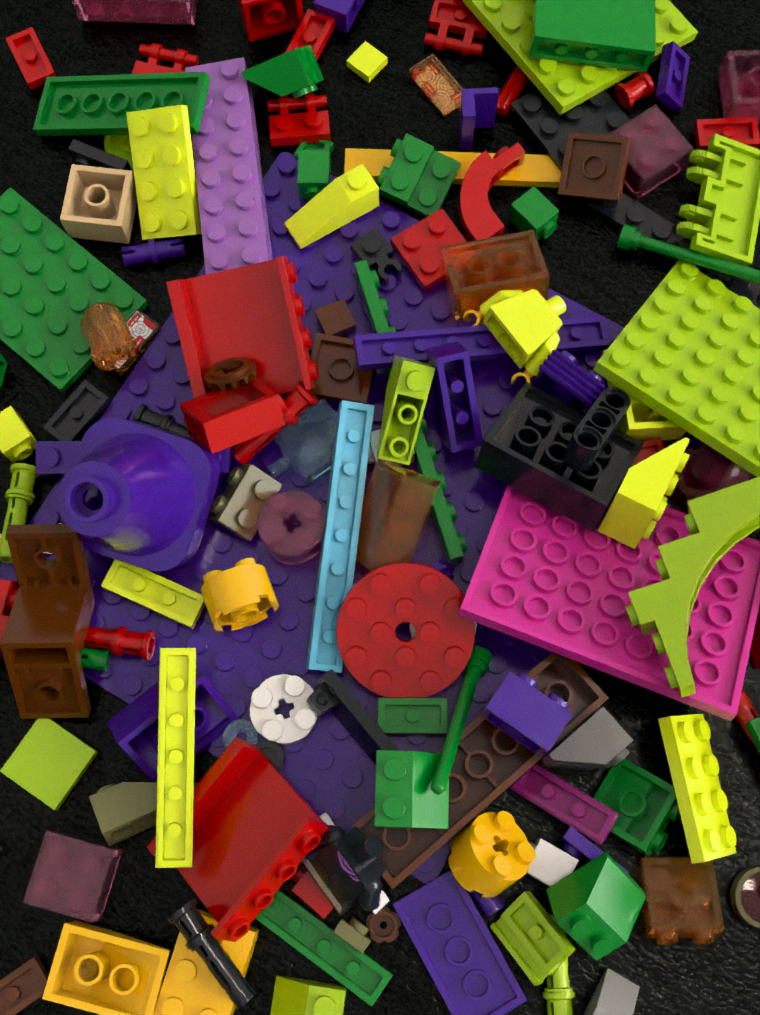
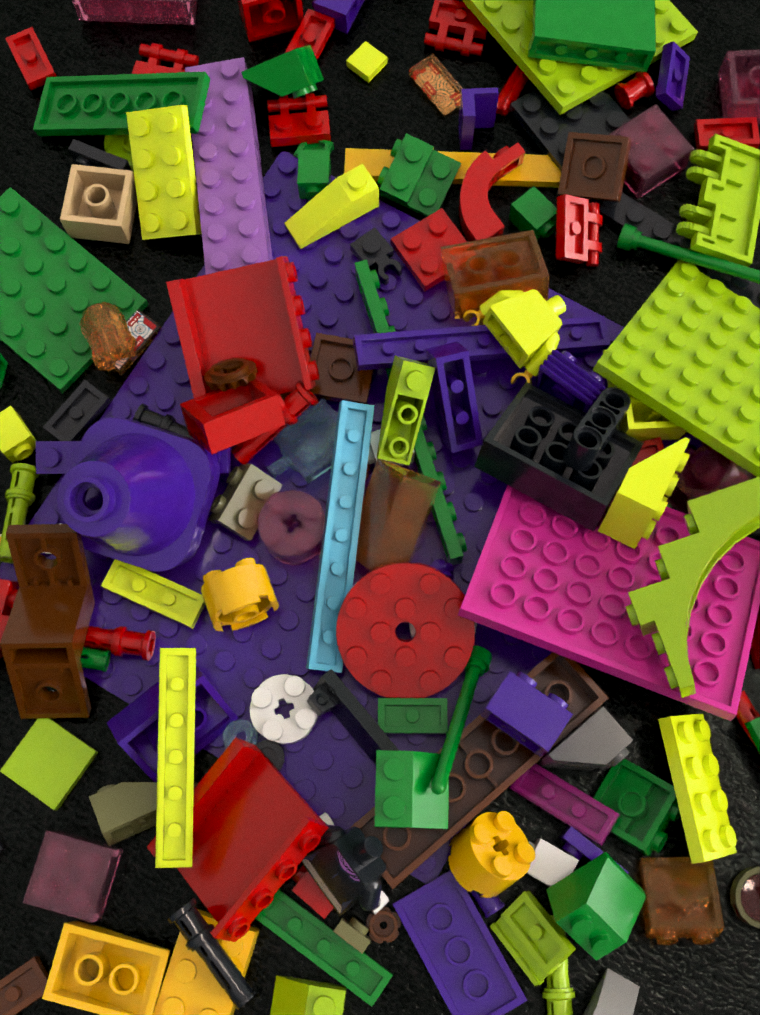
(153, 251): dark purple pin -> none
(335, 318): reddish brown tile -> none
(578, 230): none -> red plate

